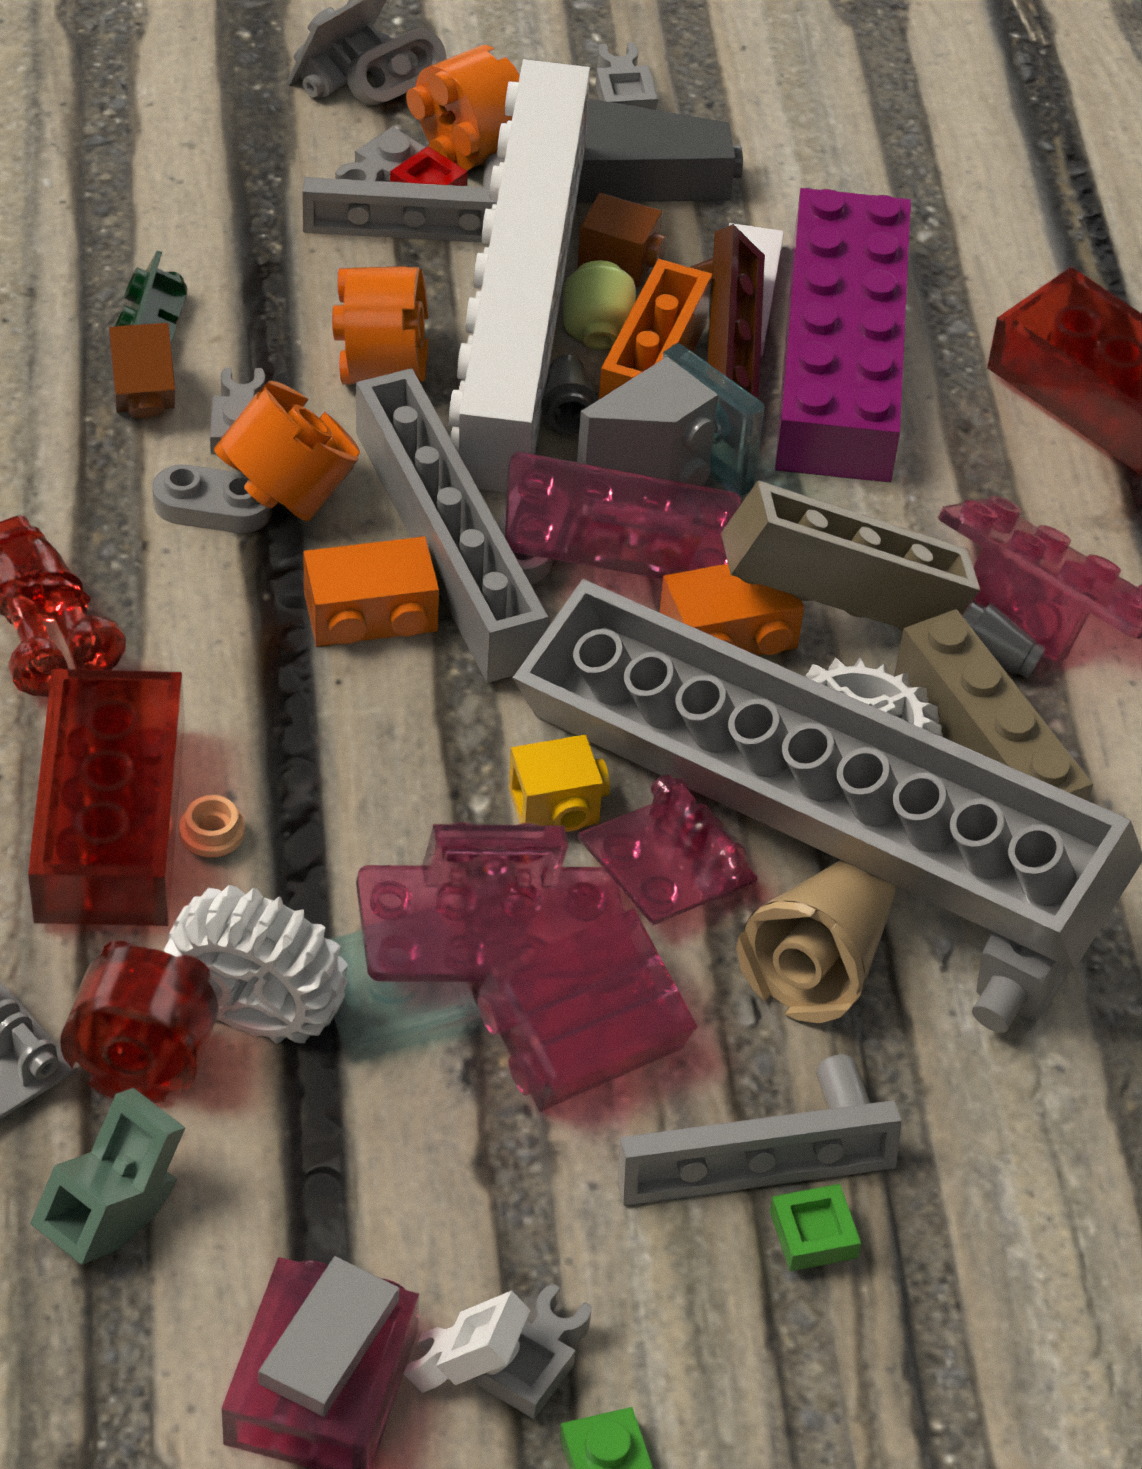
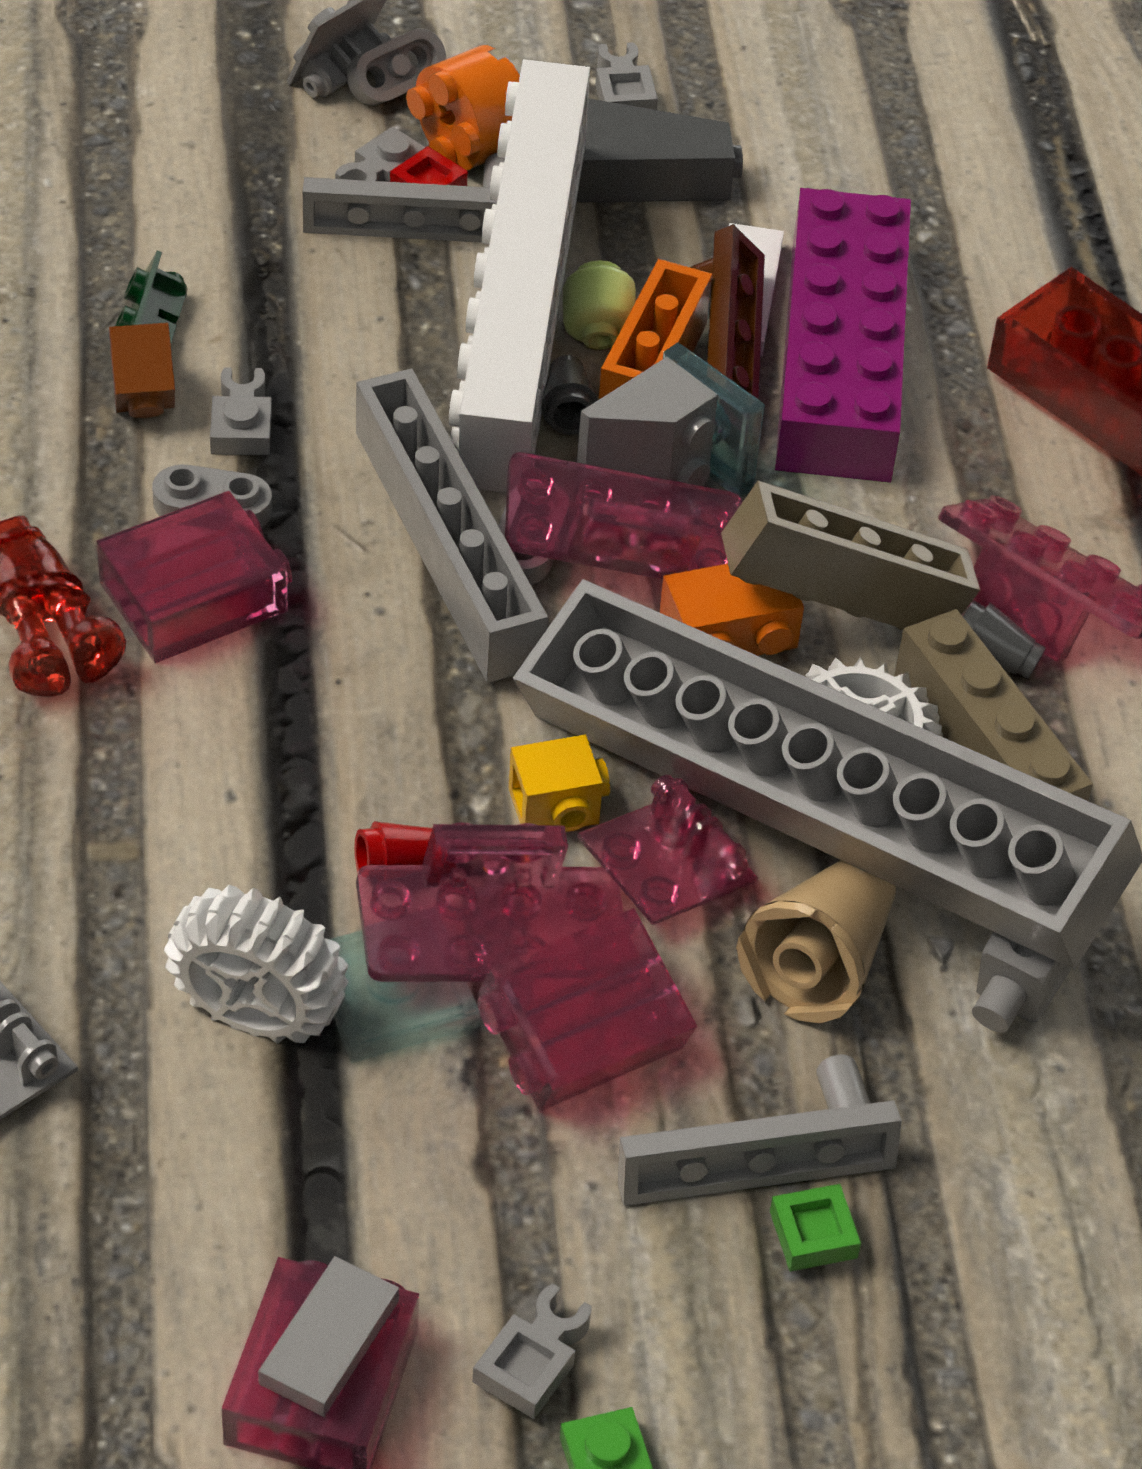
(107, 798): clear red brick -> none
(116, 1188): sand green brick -> none
(140, 1021): clear red brick -> none
(193, 575): none -> clear pink brick
(216, 814): light nougat plate -> none
(288, 451): orange brick -> none
(370, 591): orange brick -> none
(381, 322): orange brick -> none
(391, 844): none -> red cone
(477, 1344): white plate -> none
(622, 235): dark orange brick -> none

